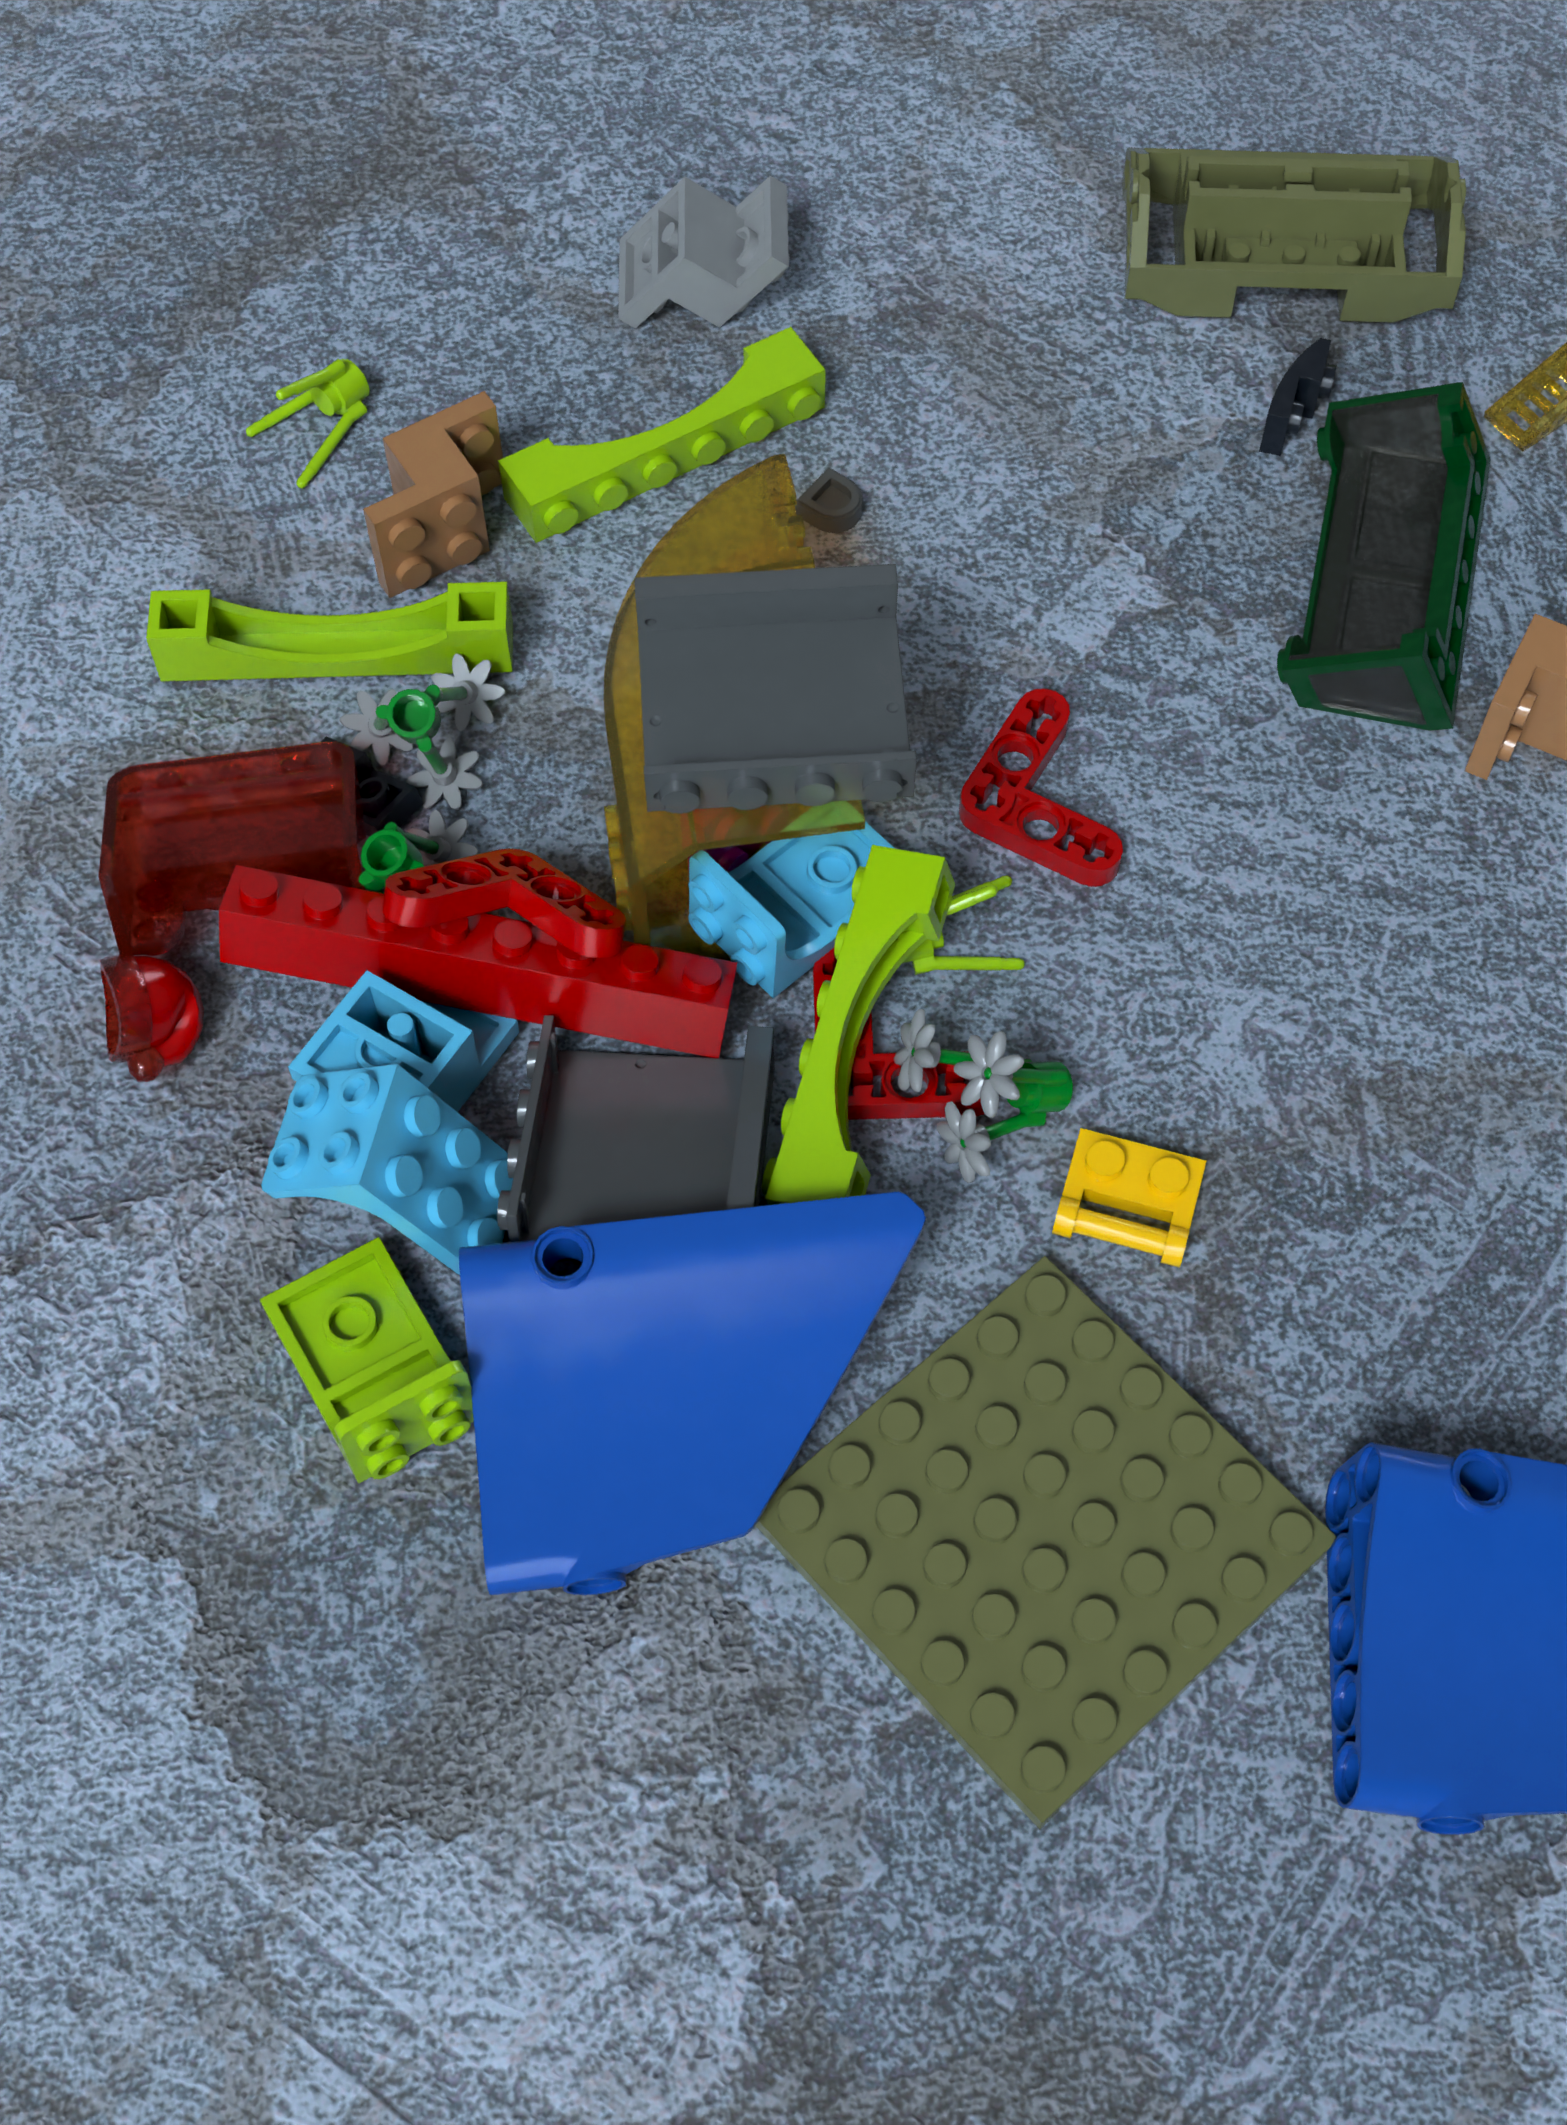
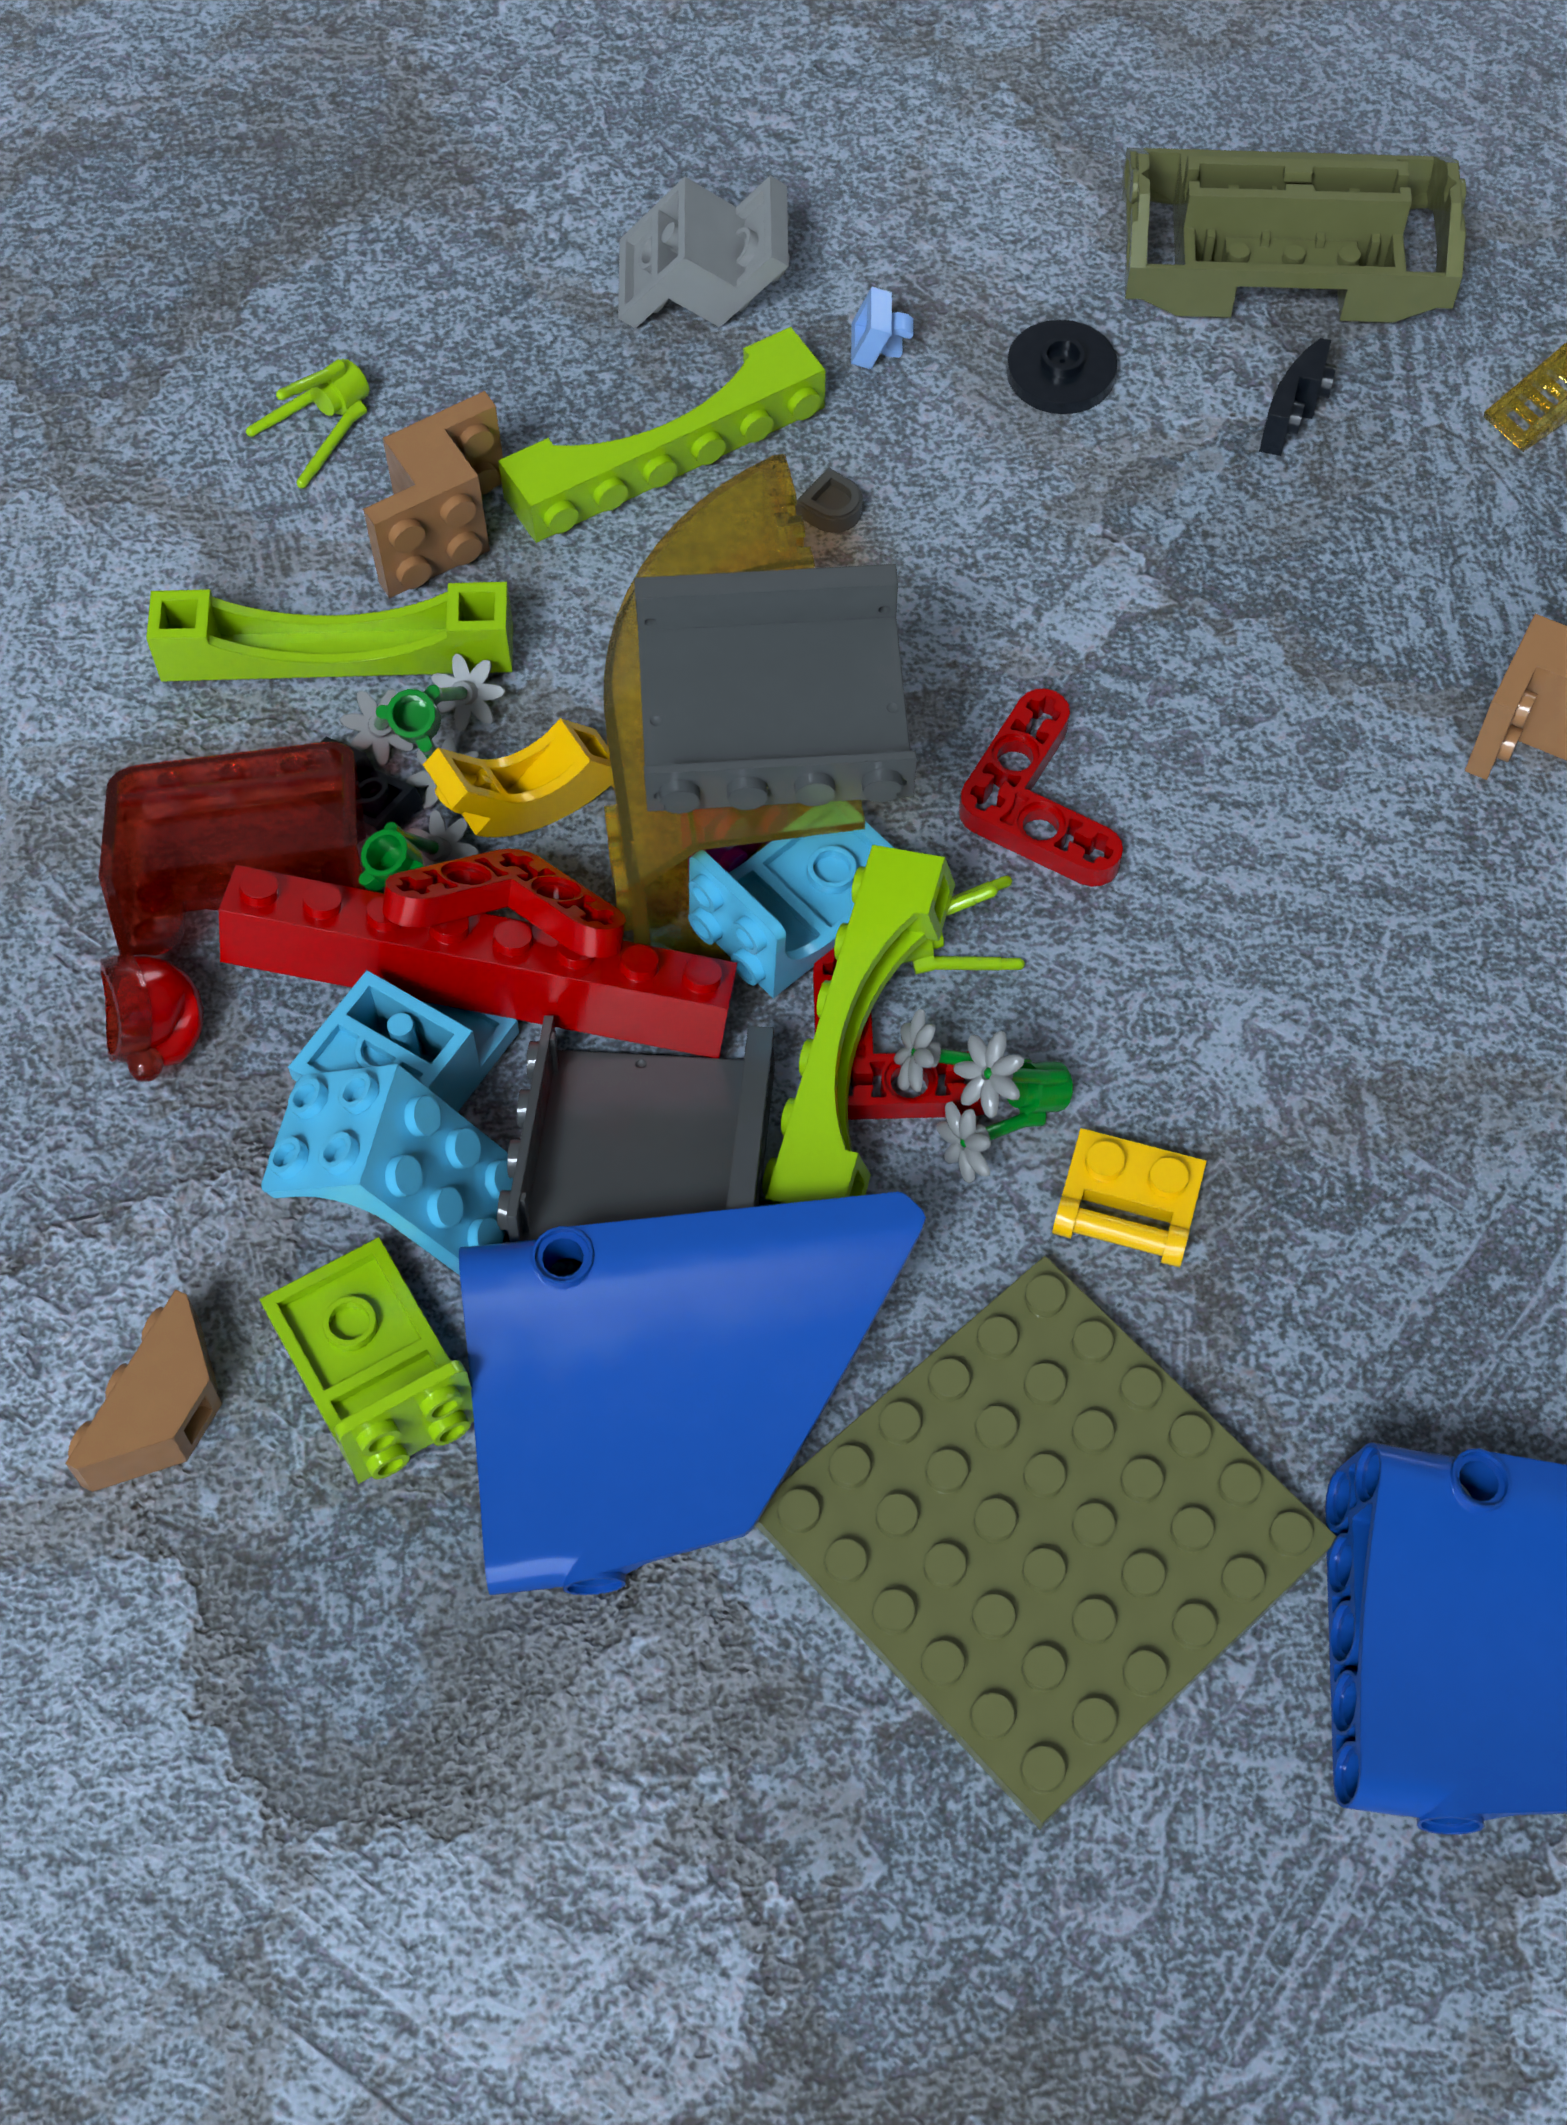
(152, 1404): none -> medium nougat slope
(527, 787): none -> yellow arch
(878, 329): none -> light blue tile
(1061, 366): none -> black piece
(1393, 559): windscreen -> none

